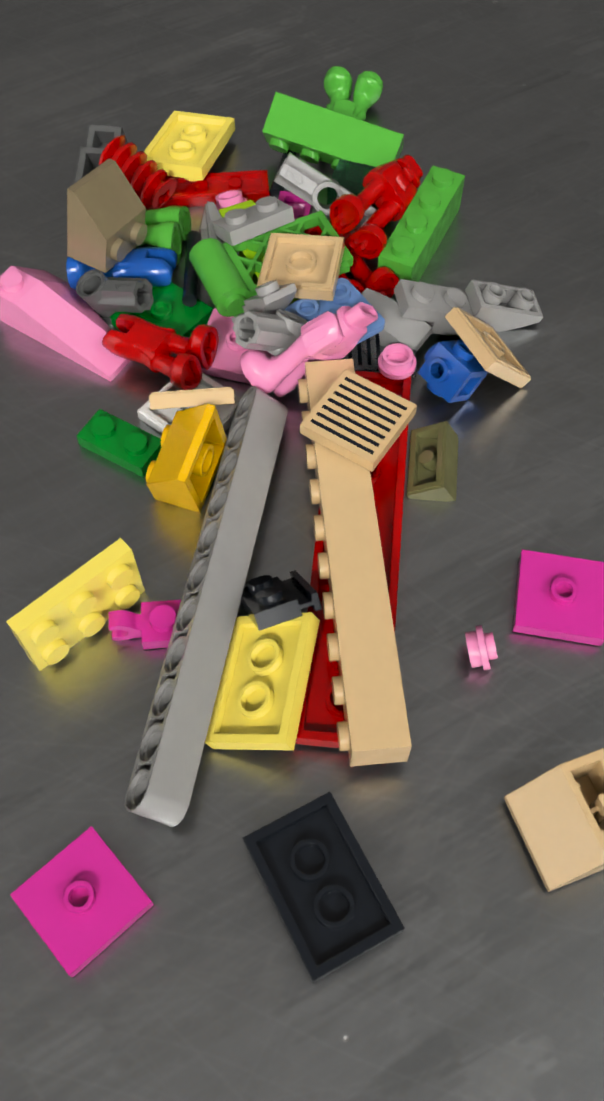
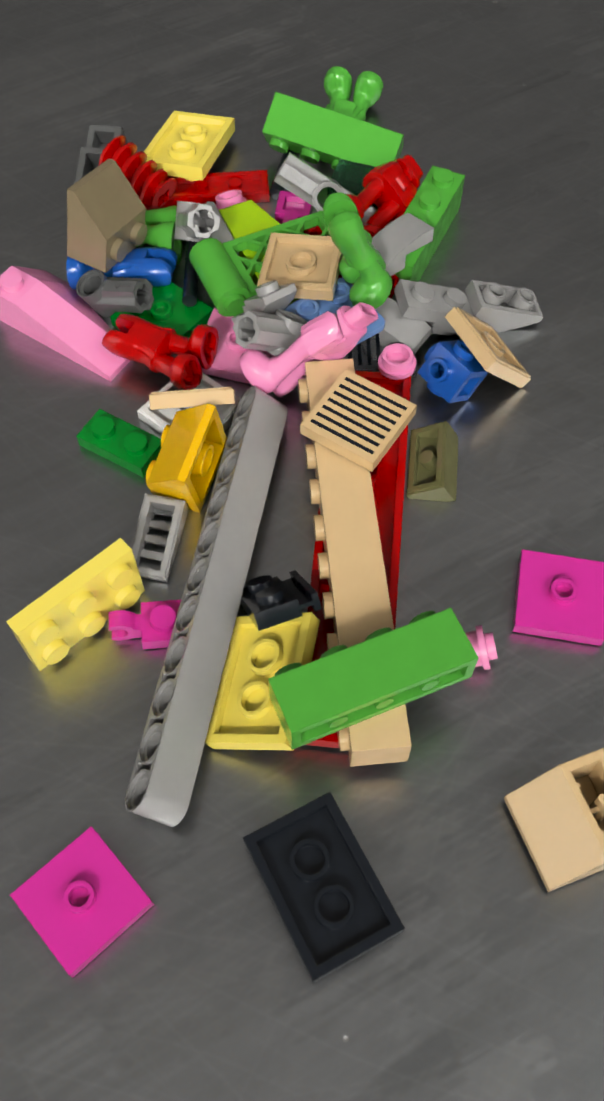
(163, 506): none -> light grey slope
(195, 221): none -> light grey piece
(253, 221): light grey plate -> none
(360, 261): none -> bright green piece
(371, 676): none -> bright green brick
(401, 238): none -> light grey slope

